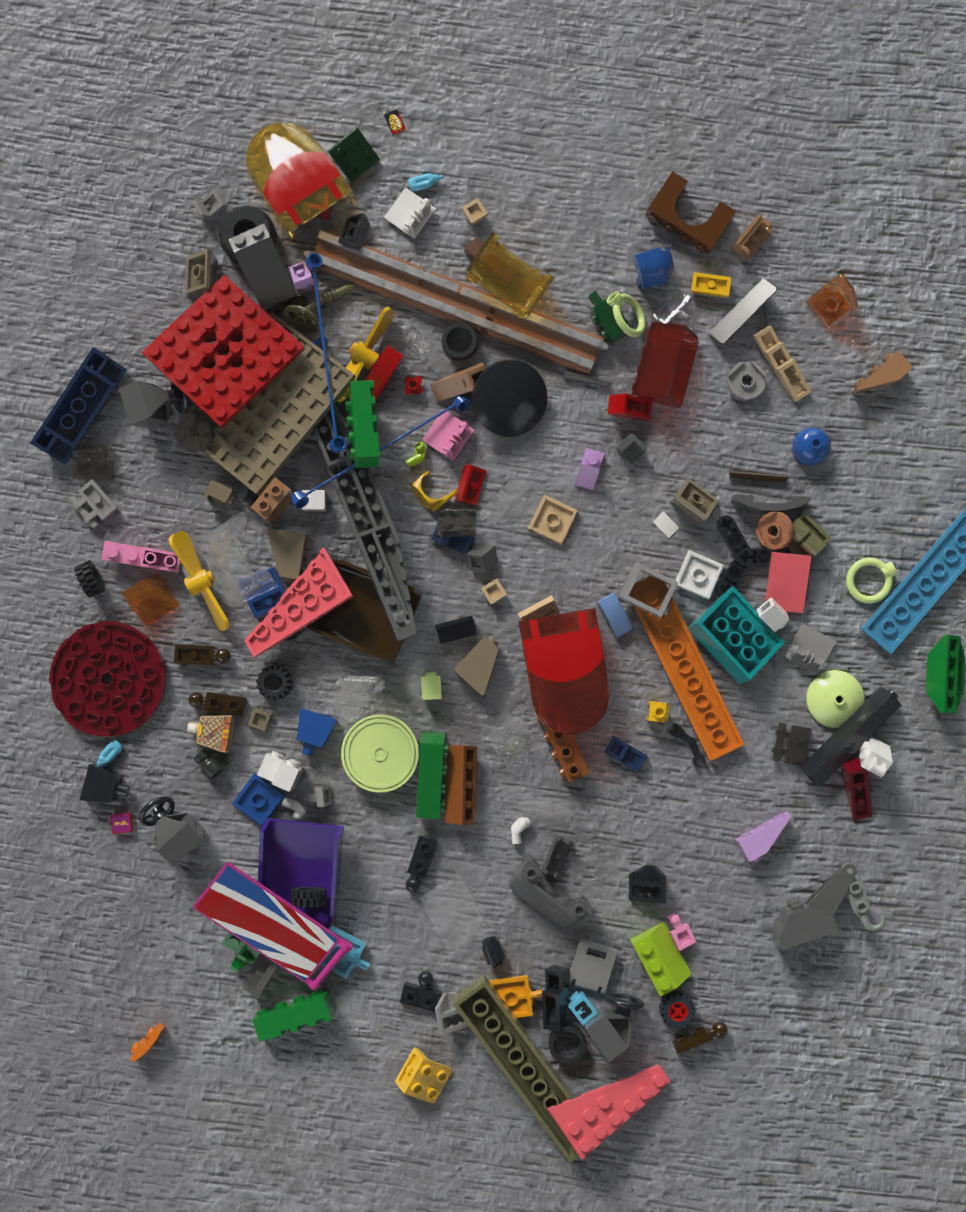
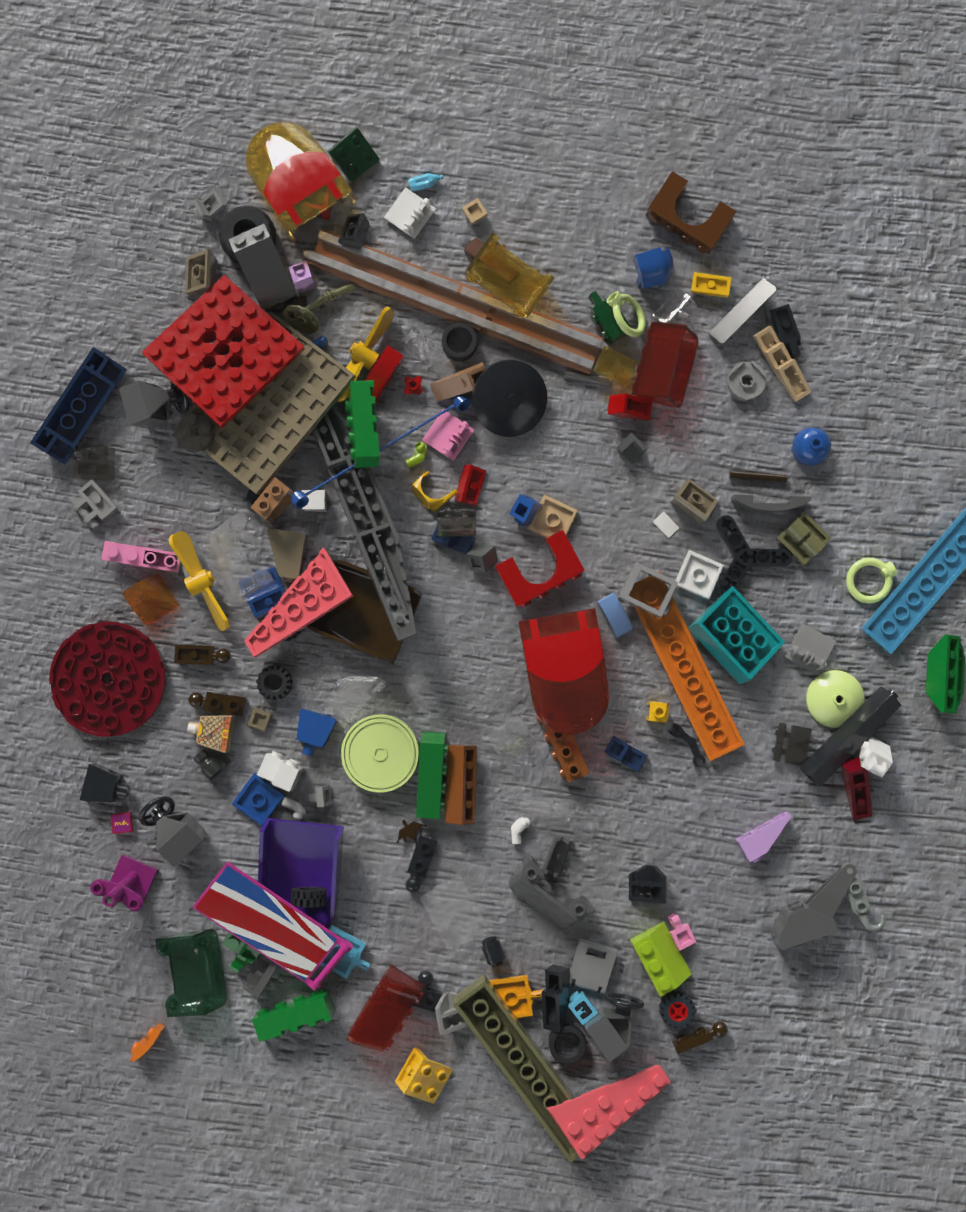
(89, 579): black tyre -> none
(109, 754): medium azure piece -> none
(128, 884): none -> magenta piece
(195, 972): none -> clear green windscreen
(220, 494): dark tan brick -> none
(338, 443): blue piece -> none
(386, 1010): none -> clear red windscreen
(394, 122): sticker -> none
(409, 831): none -> dark brown piece
(431, 686): yellowish green brick -> none
(456, 629): black panel -> none
(479, 664): dark tan slope -> none
(493, 591): tan plate -> none
(521, 505): none -> blue brick
(541, 609): tan plate -> none
(566, 567): none -> red arch
(589, 469): lavender slope -> none
(615, 366): none -> clear yellow plate
(753, 237): medium nougat hinge -> none
(773, 614): white brick -> none
(784, 527): nougat tile -> none
(786, 329): none -> black hinge
(788, 580): coral tile -> none
(834, 301): clear orange slope -> none
(889, 373): medium nougat slope -> none

